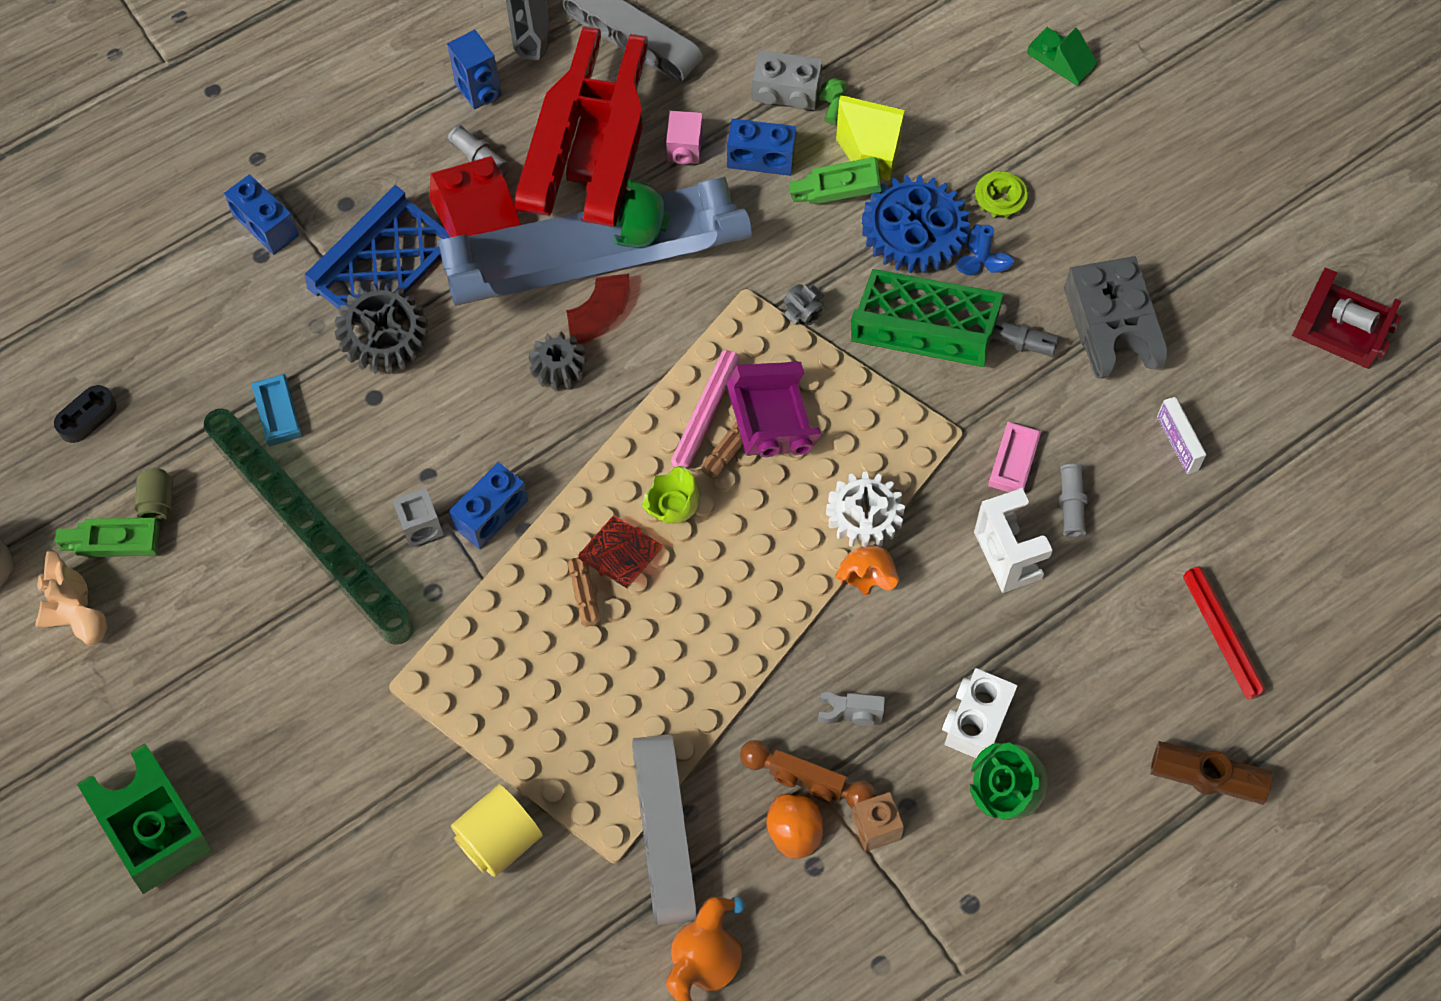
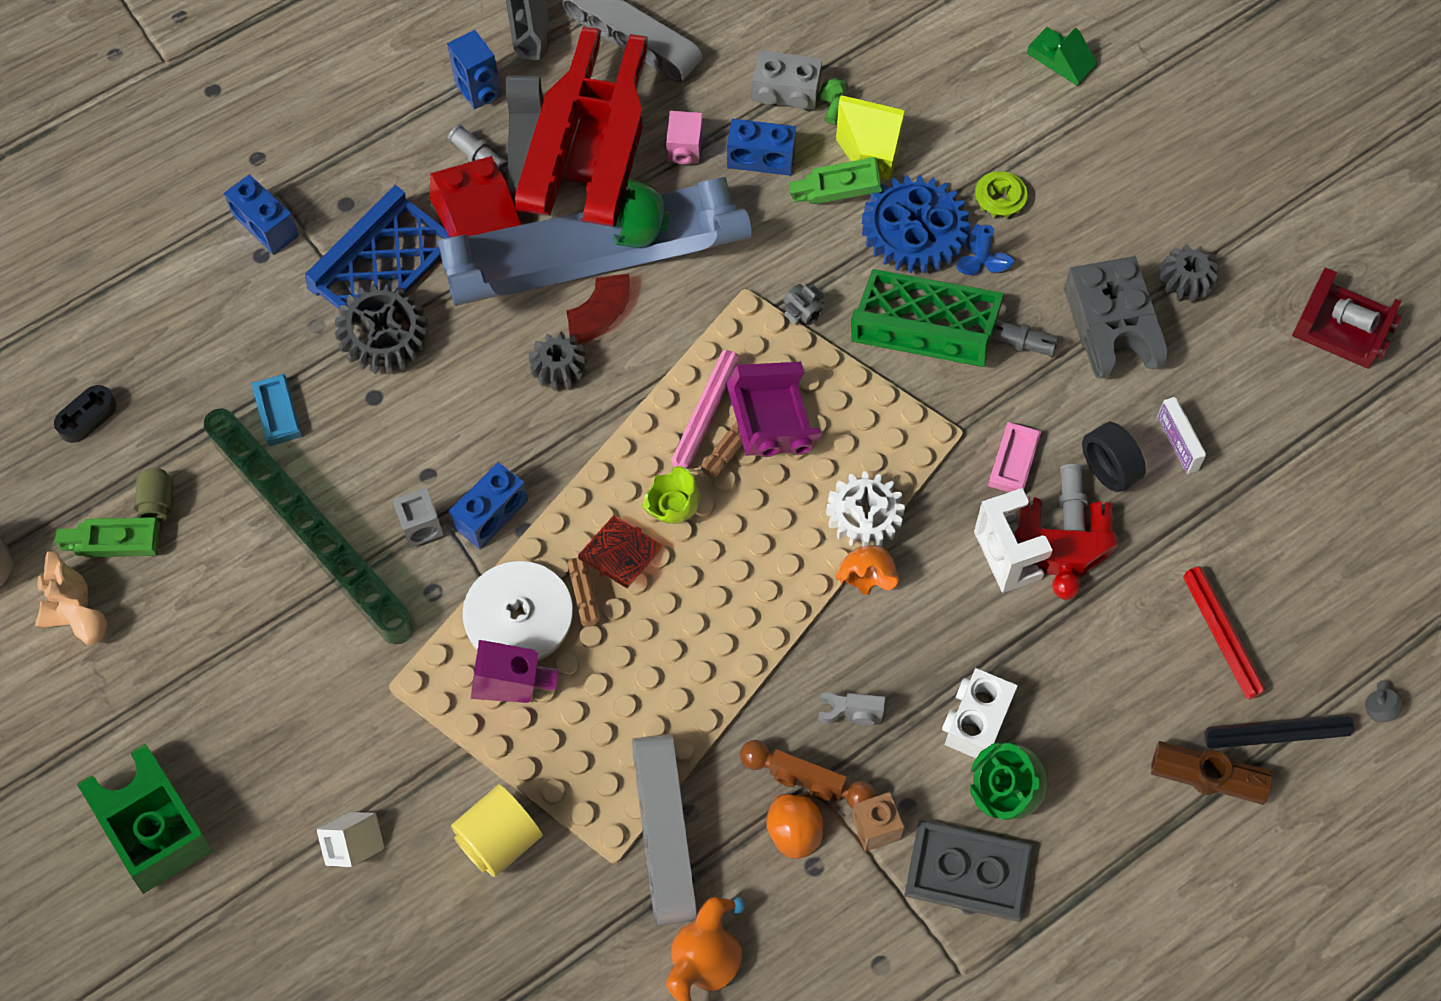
(350, 839): none -> white panel
(509, 673): none -> magenta torso
(515, 585): none -> white piece
(524, 106): none -> dark grey beam
(968, 870): none -> dark grey tile
(1073, 551): none -> red connector
(1114, 456): none -> black tyre
(1189, 273): none -> dark grey gear
(1279, 731): none -> black axle
(1383, 703): none -> dark grey piece

